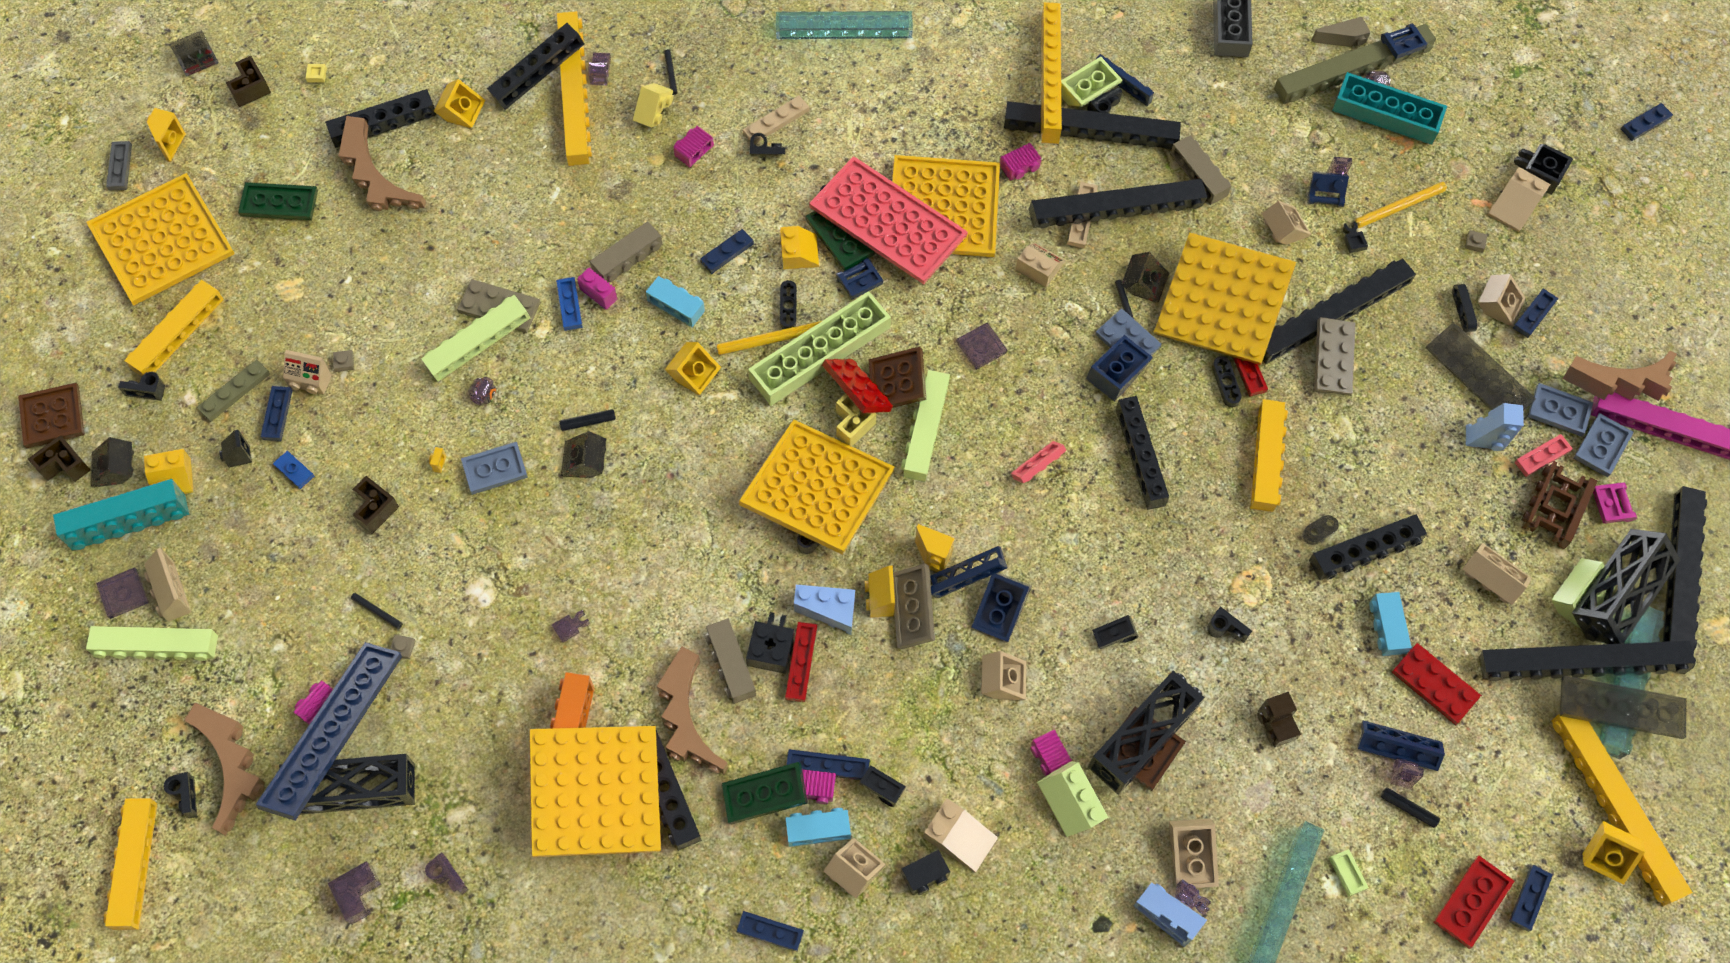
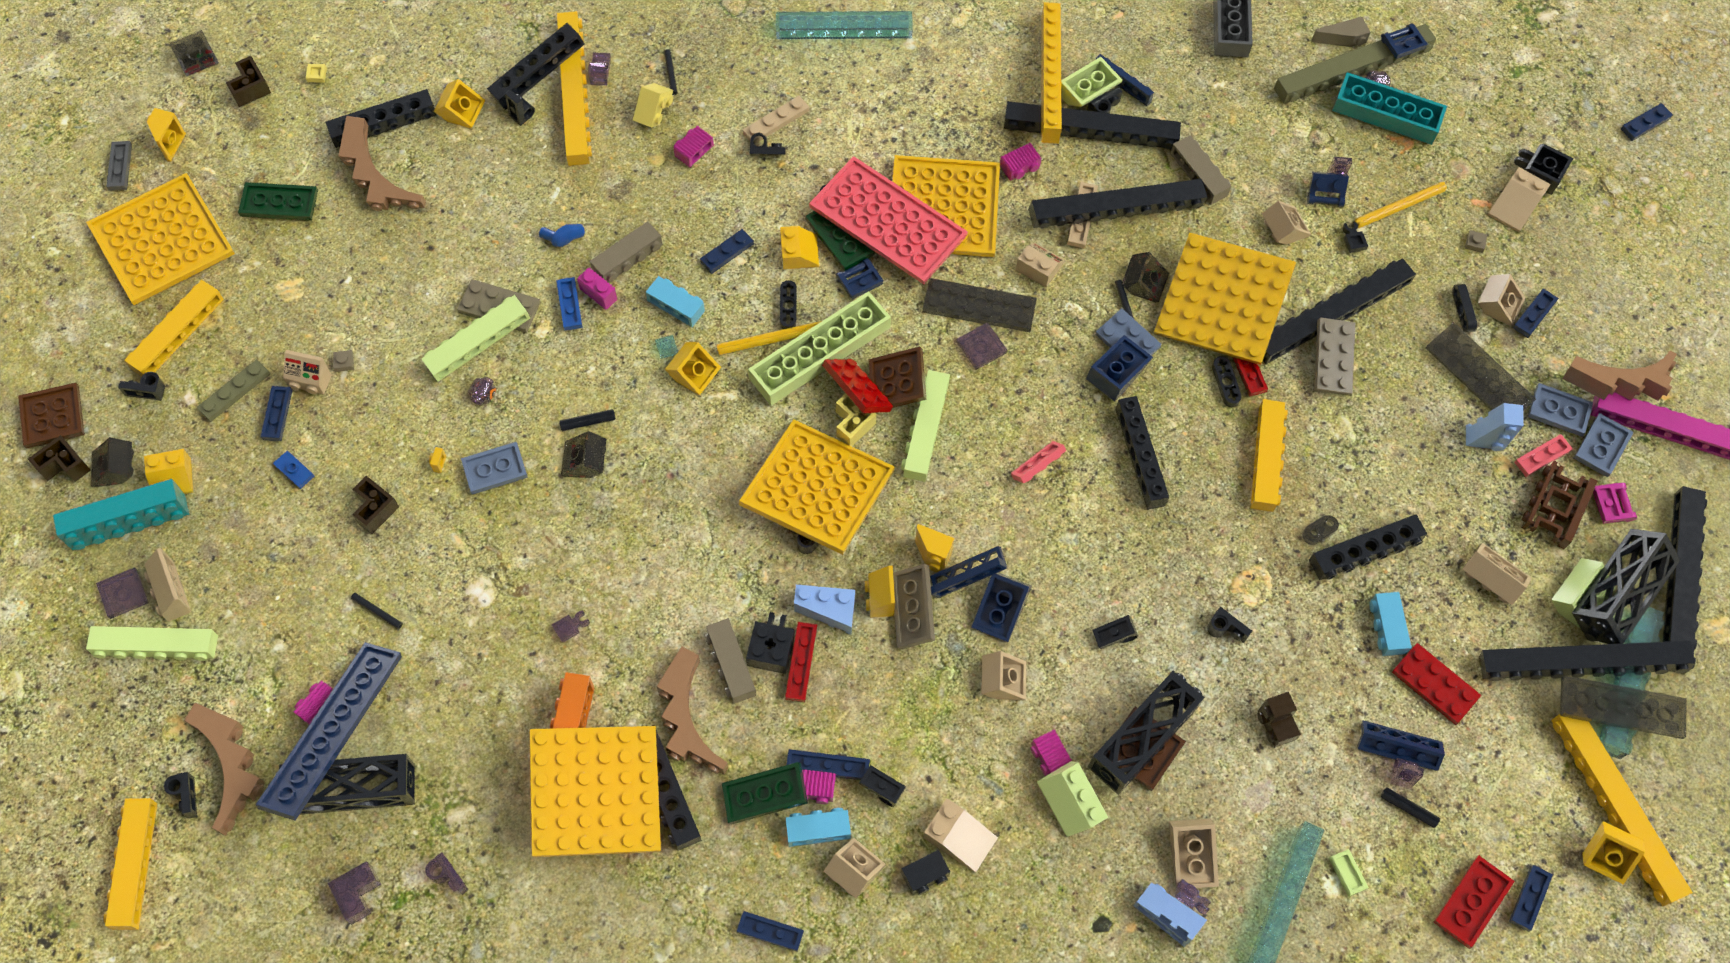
(235, 450): black slope -> none
(403, 645): dark tan plate -> none
(518, 108): none -> black plate
(563, 235): none -> blue arm
(666, 346): none -> clear light blue plate
(979, 305): none -> clear smoke plate

